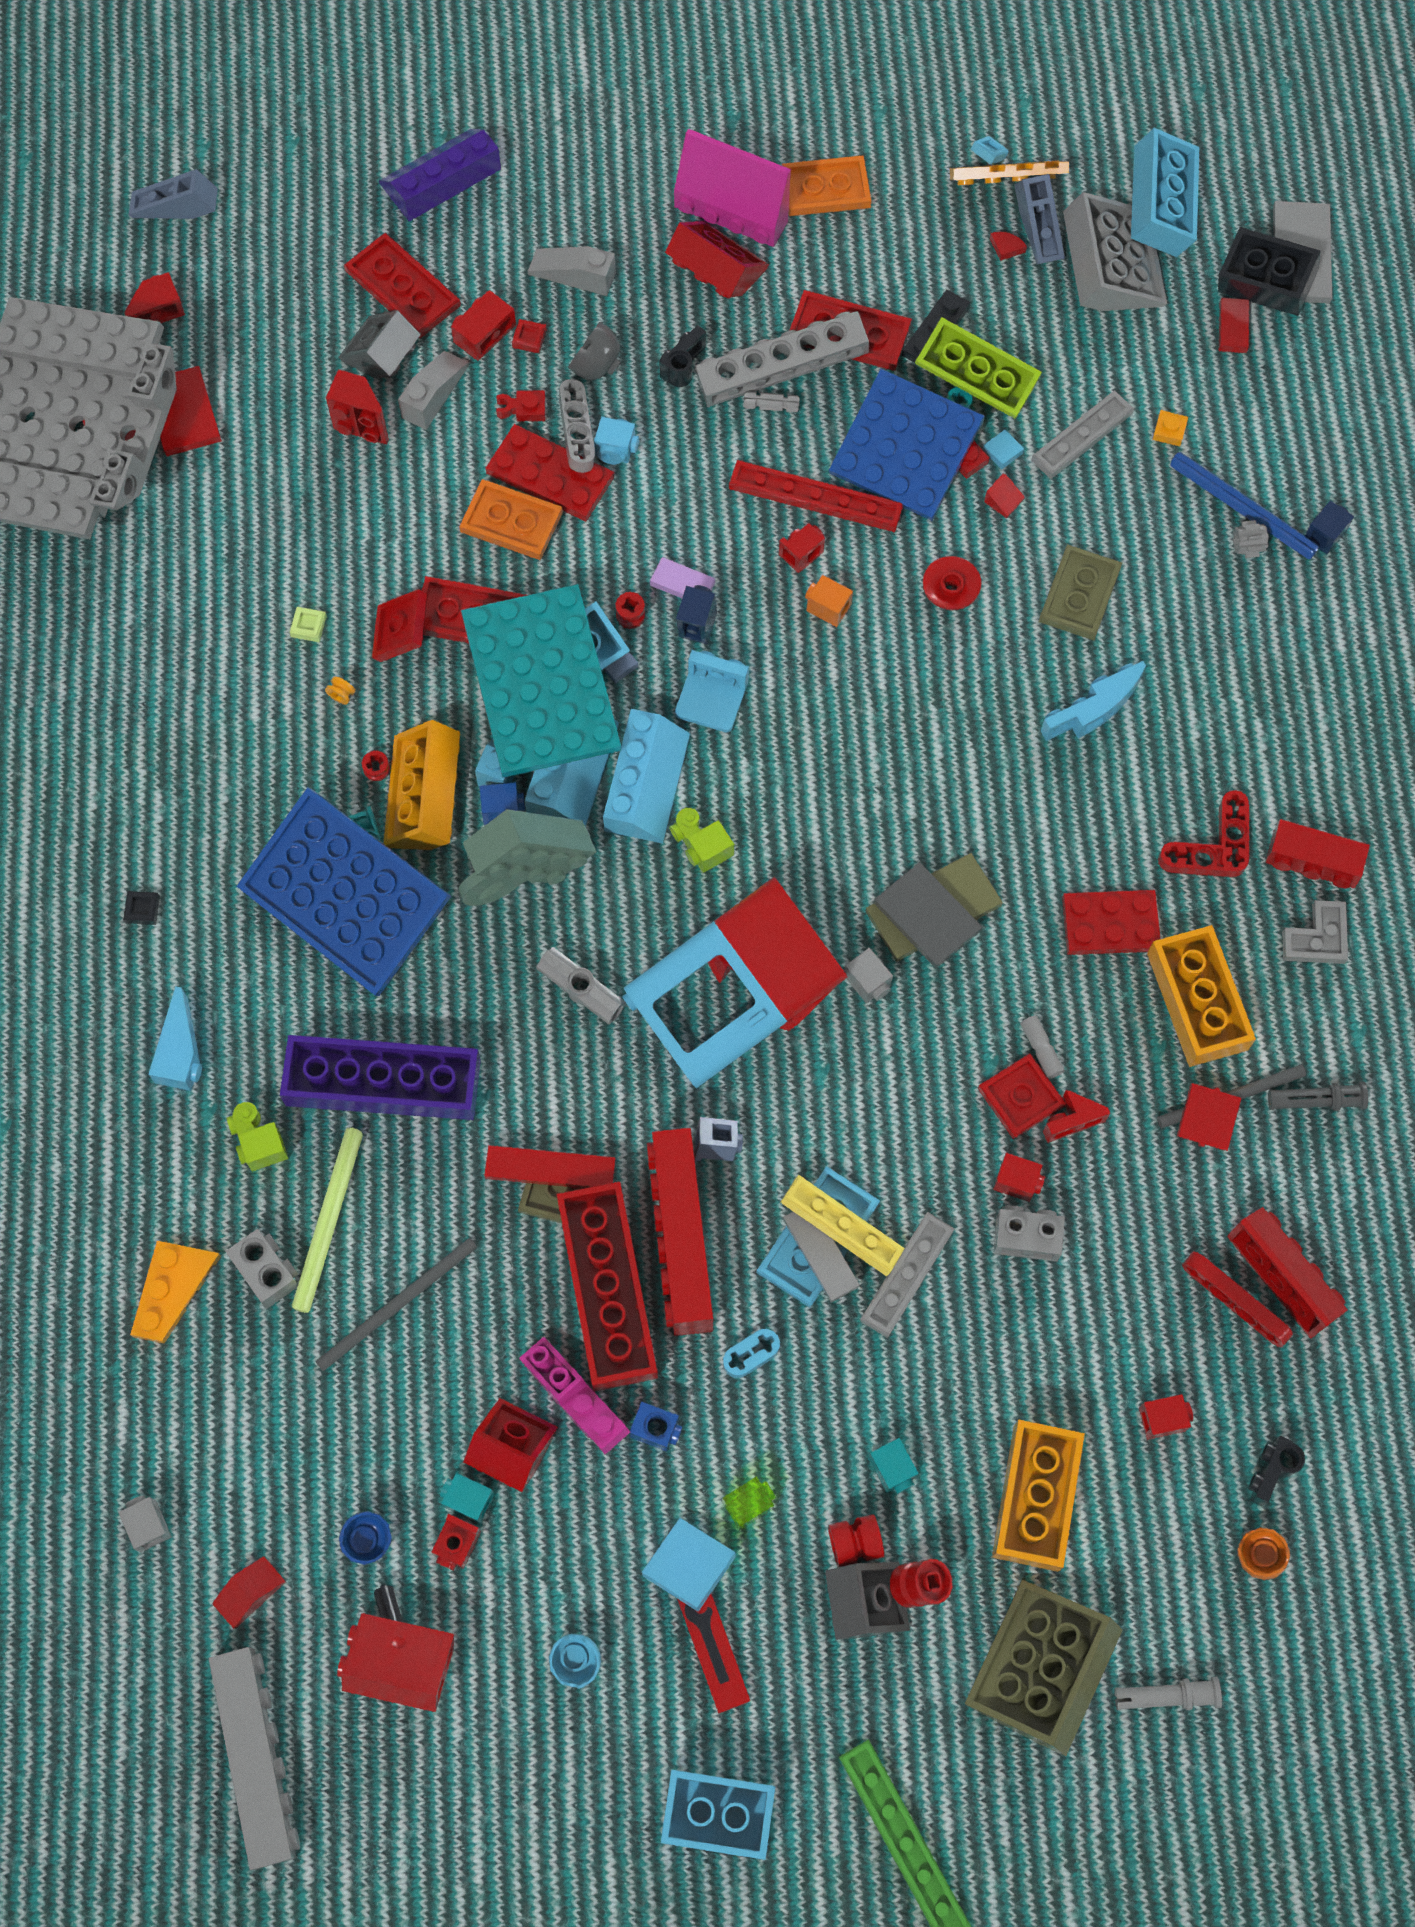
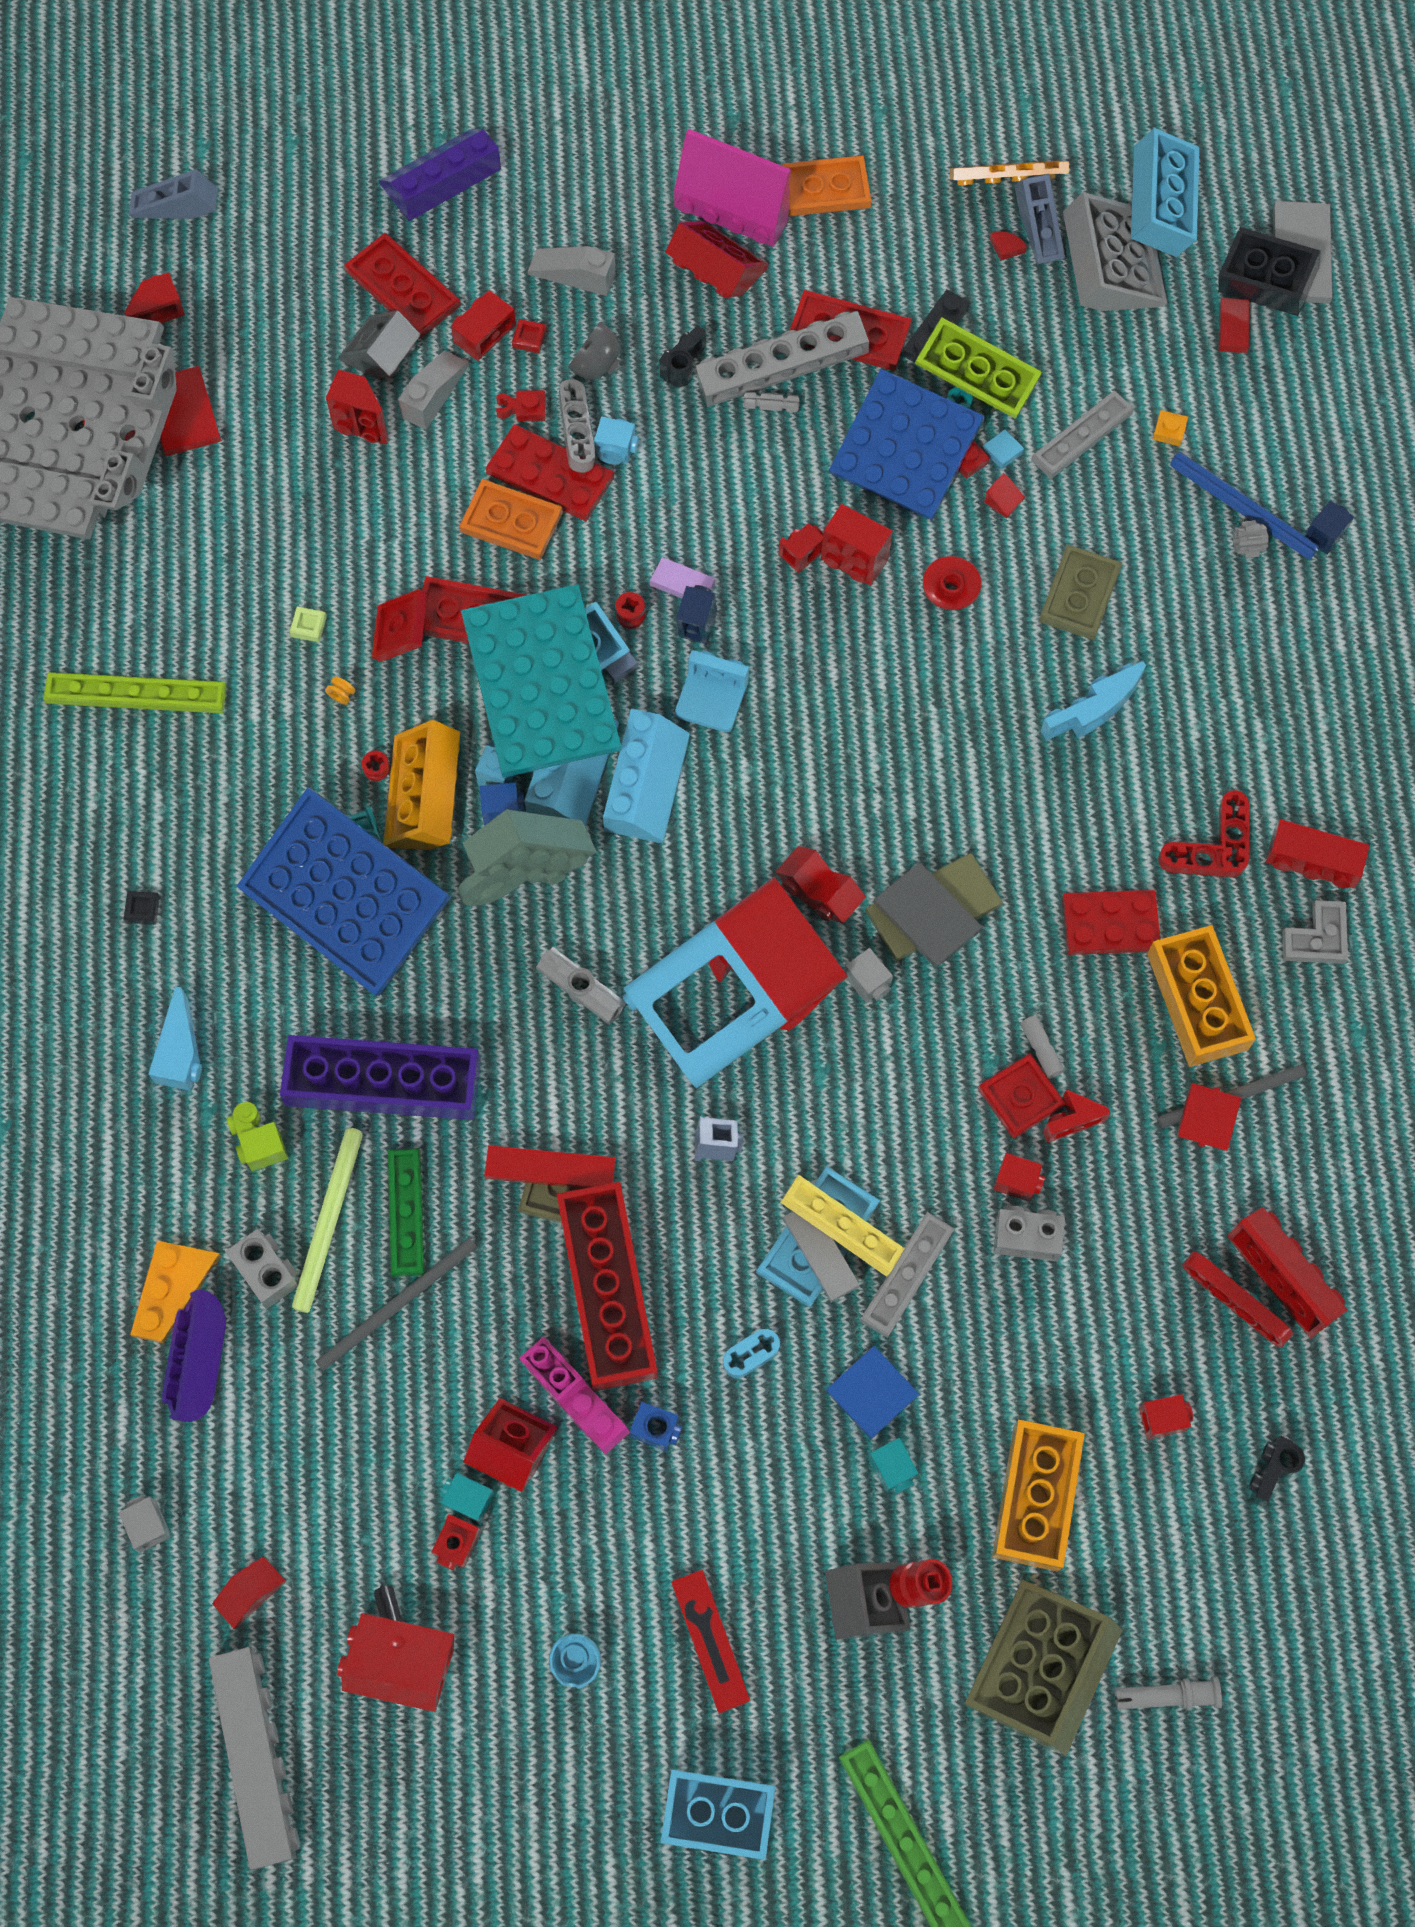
(135, 692): none -> lime tile
(194, 1357): none -> dark purple brick
(365, 1538): blue hair -> none
(406, 1212): none -> green tile
(682, 1239): red brick -> none
(689, 1564): medium azure tile -> none
(704, 846): lime brick -> none
(749, 1502): clear neon green brick -> none
(813, 882): none -> red brick
(815, 496): red tile -> none
(828, 600): orange brick -> none
(856, 545): none -> red brick
(856, 1540): red wheel -> none
(872, 1392): none -> blue tile
(989, 150): medium azure tile -> none
(1263, 1553): orange hair -> none
(1279, 1098): dark grey pin -> none

